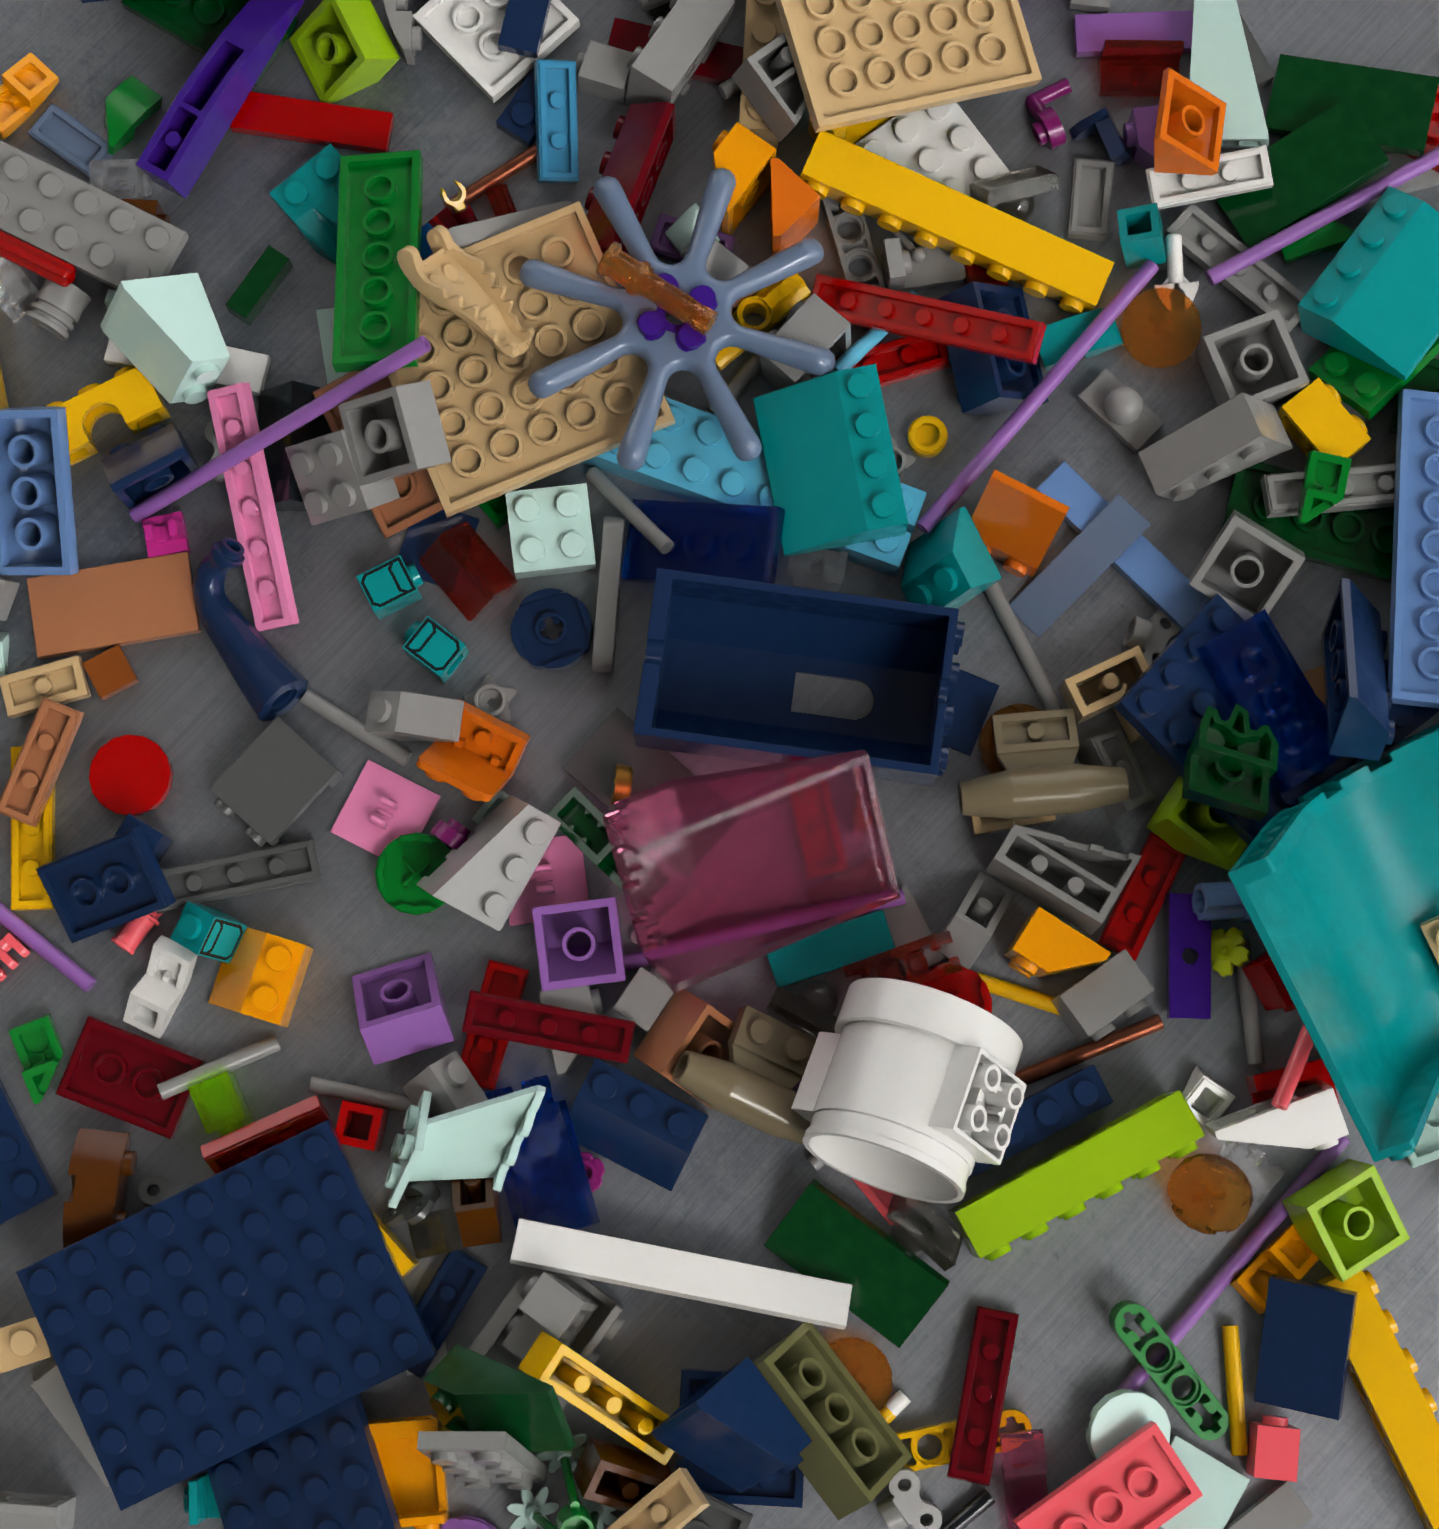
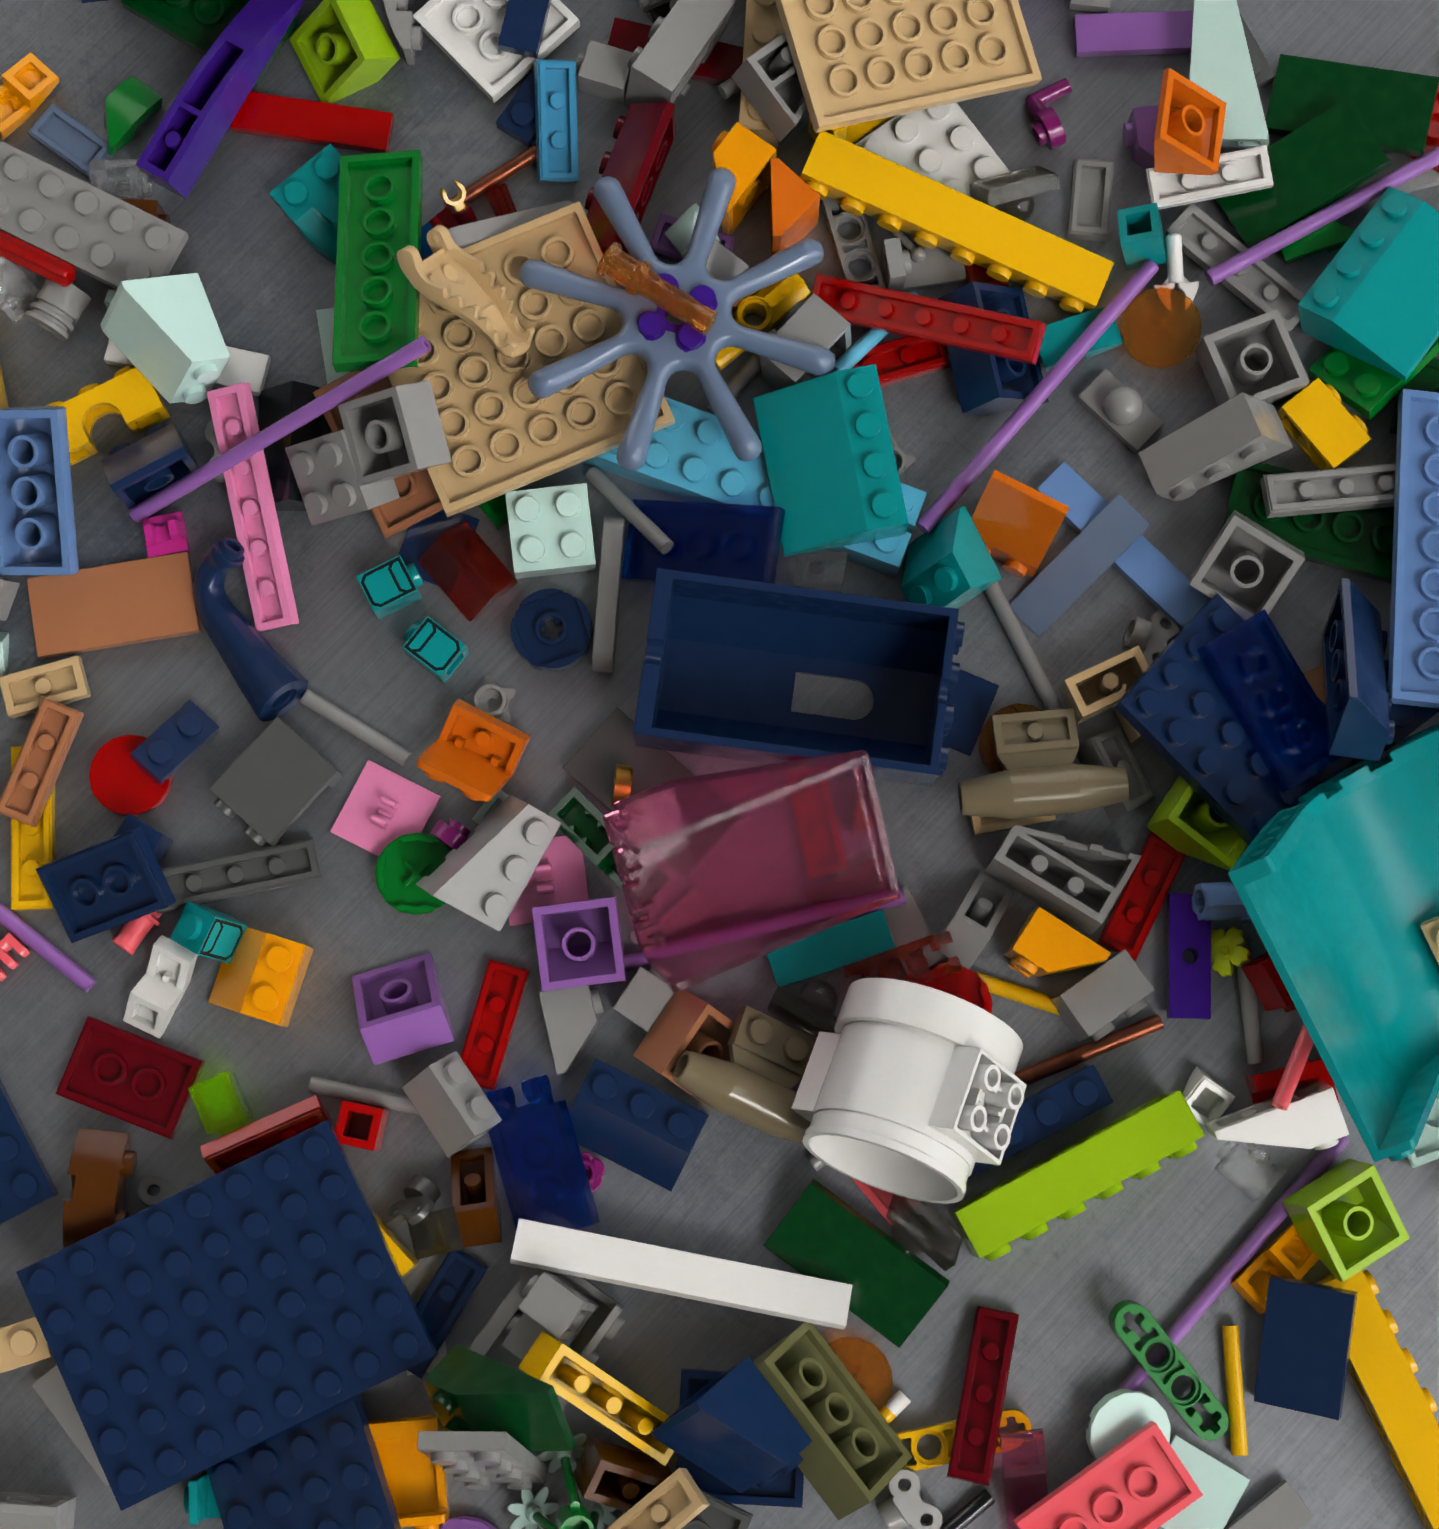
(39, 1053): green slope -> none
(110, 672): dark orange tile -> none
(174, 742): none -> dark blue plate
(226, 1063): light grey bar -> none
(259, 285): dark green piece -> none
(414, 716): light grey slope -> none
(463, 1142): light aqua piece -> none
(548, 1026): dark red tile -> none
(927, 436): yellow tile -> none
(1103, 124): dark blue tile -> none
(1136, 66): clear red panel -> none
(1210, 1193): clear orange tile -> none
(1231, 764): dark green plate -> none
(1273, 1449): coral brick -> none
(1322, 484): green slope -> none

